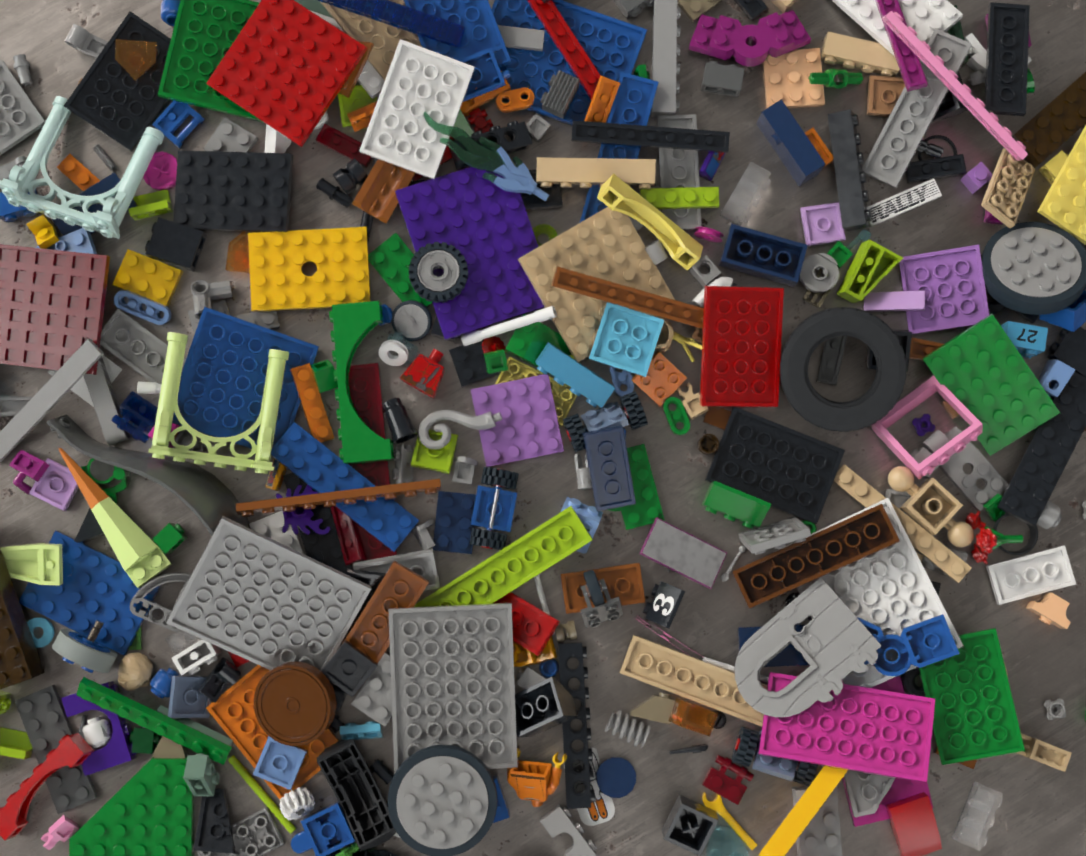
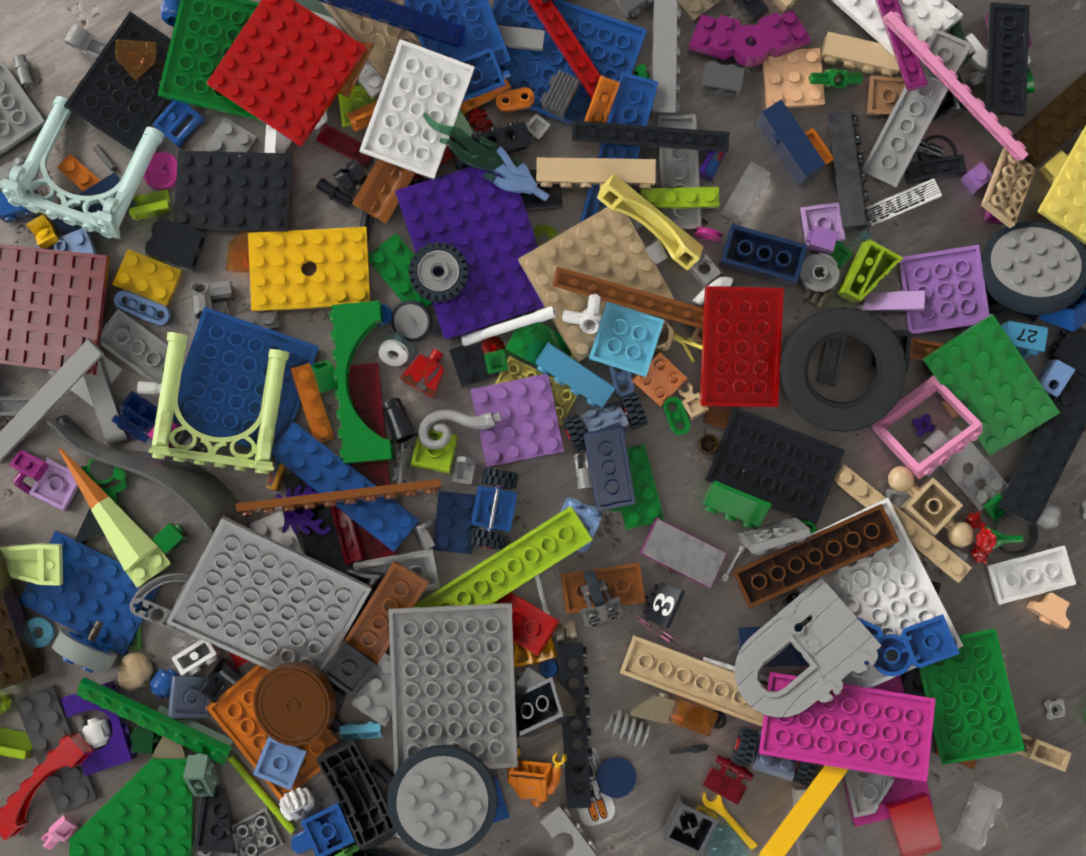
(591, 313): none -> white axle
(821, 240): none -> medium lavender brick

